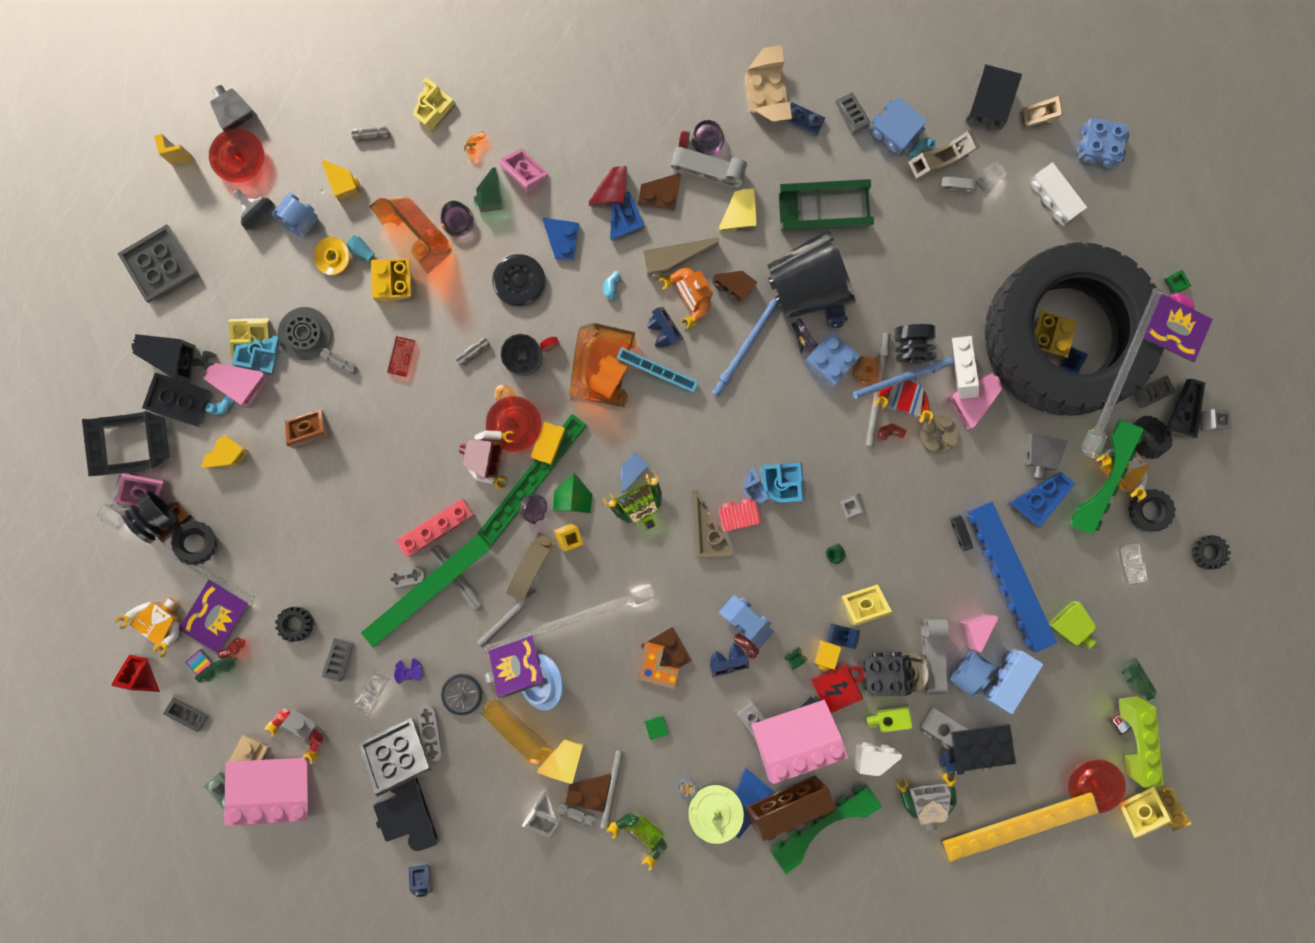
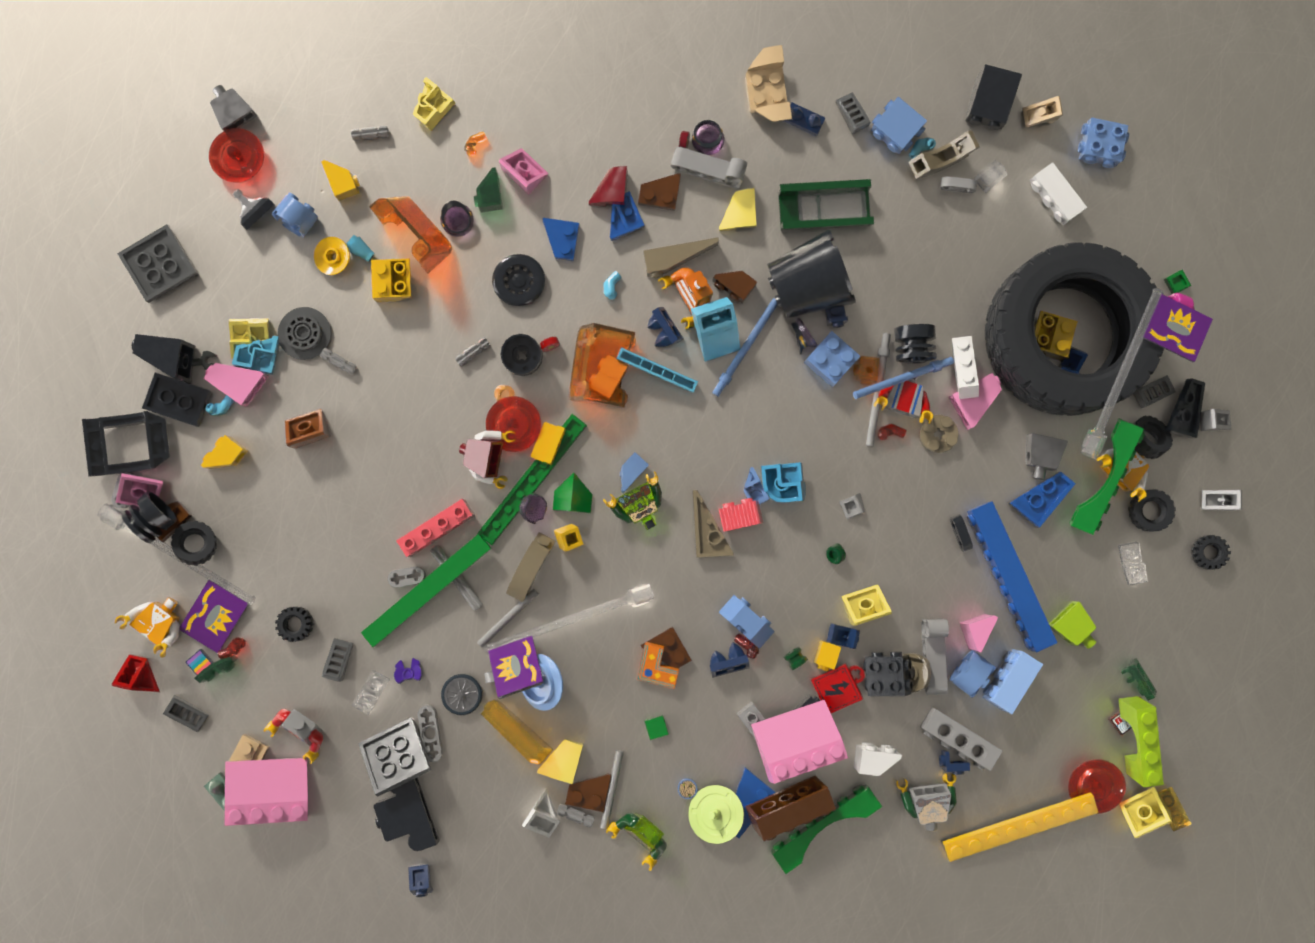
(170, 152): yellow panel -> none
(401, 356): clear red tile -> none
(716, 328): none -> medium azure slope
(900, 719): lime torso -> none
(983, 747): black plate -> none
(1222, 500): none -> light grey slope

